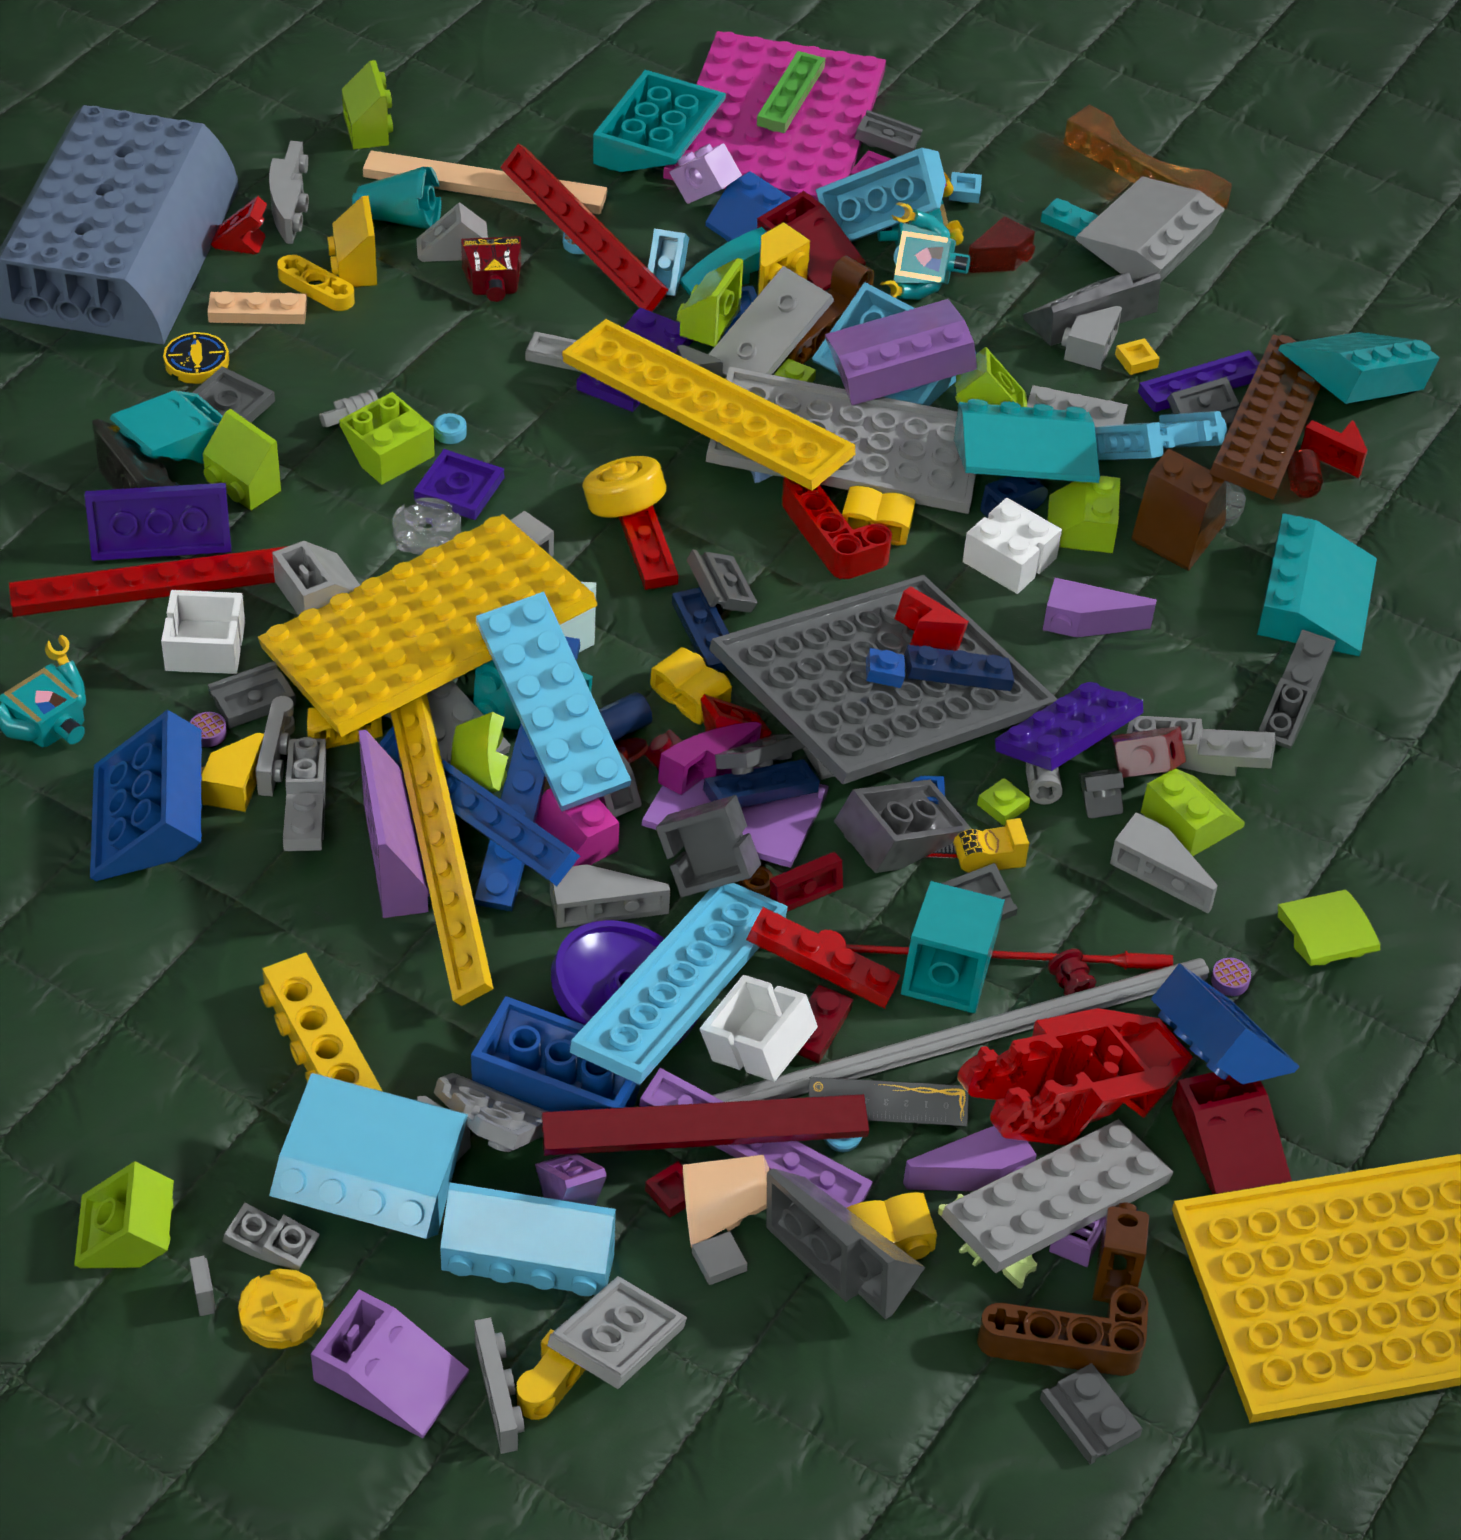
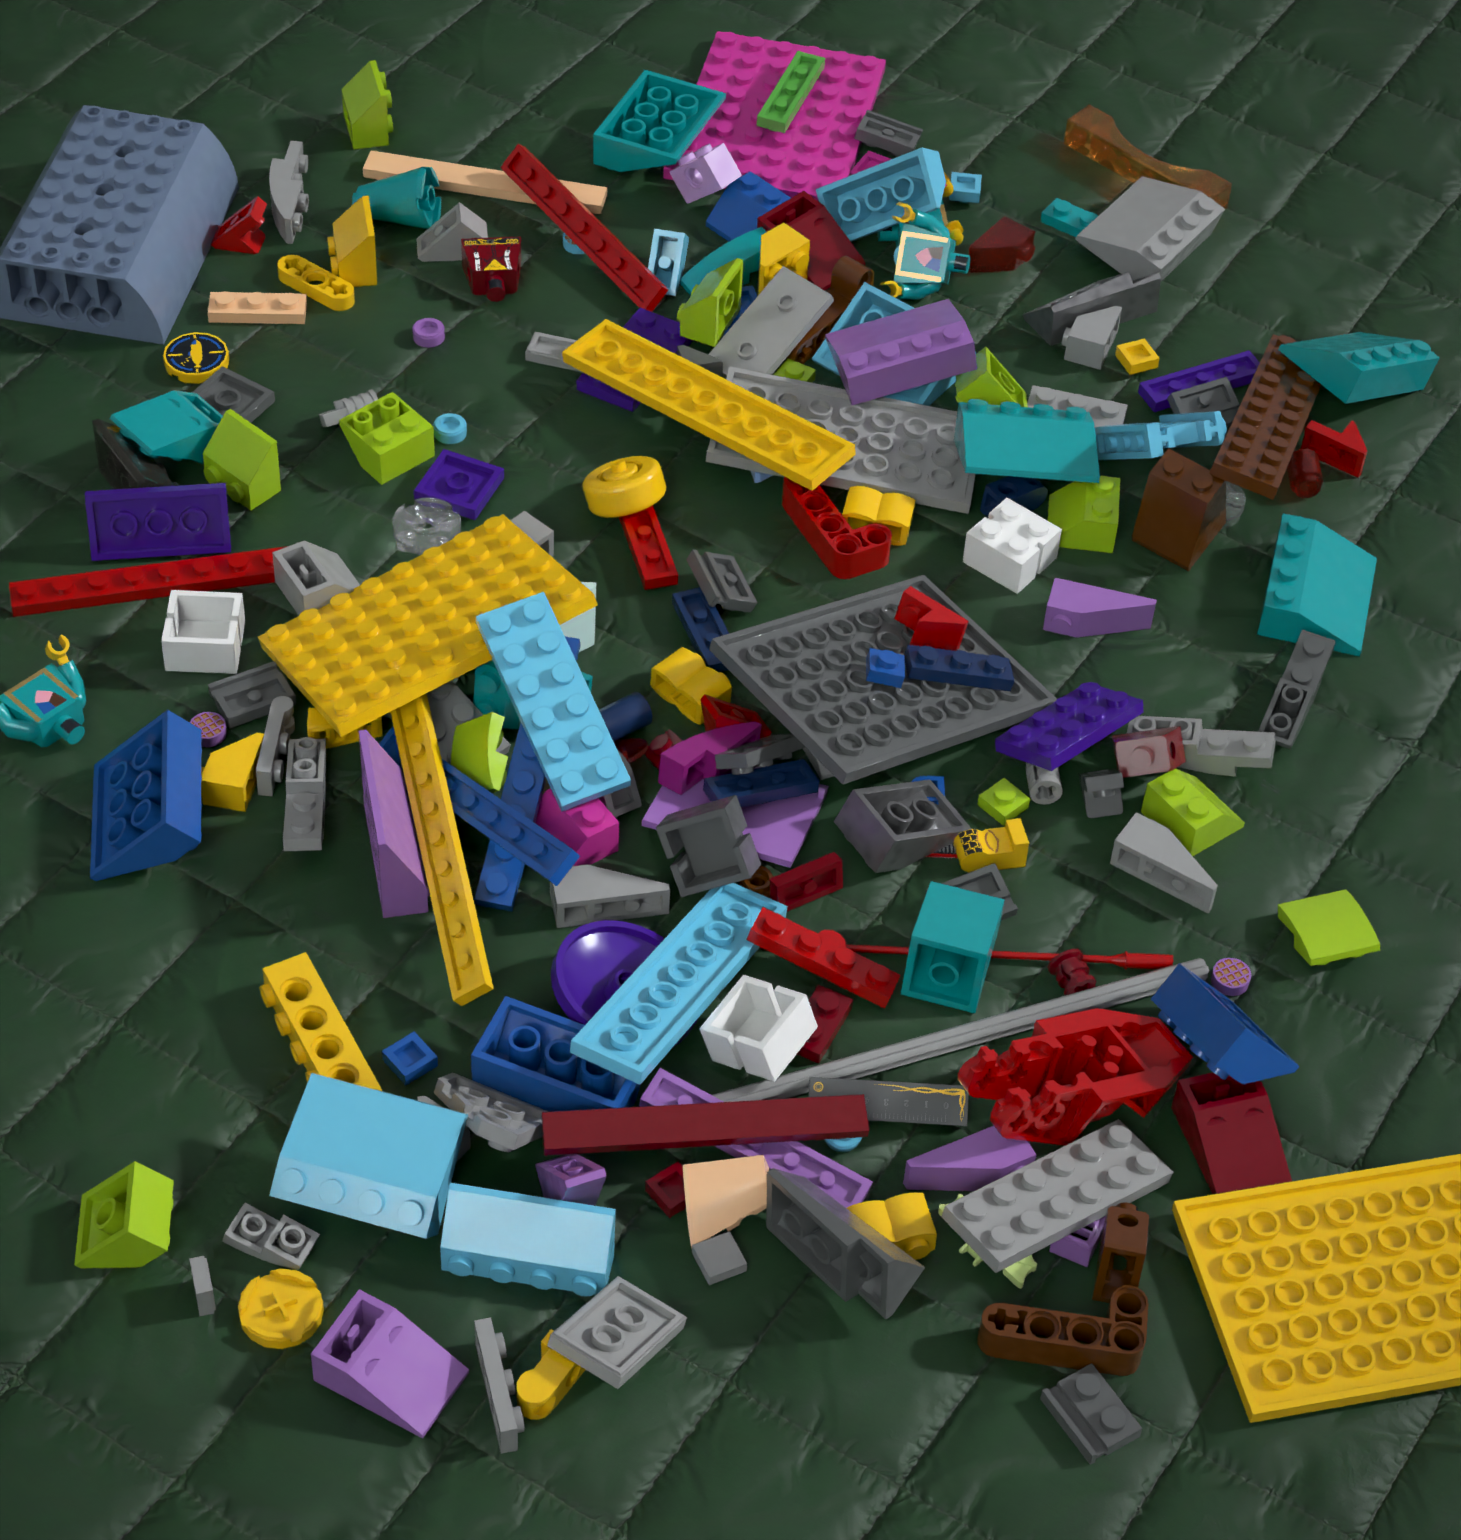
(409, 1058): none -> blue plate
(428, 332): none -> medium lavender tile

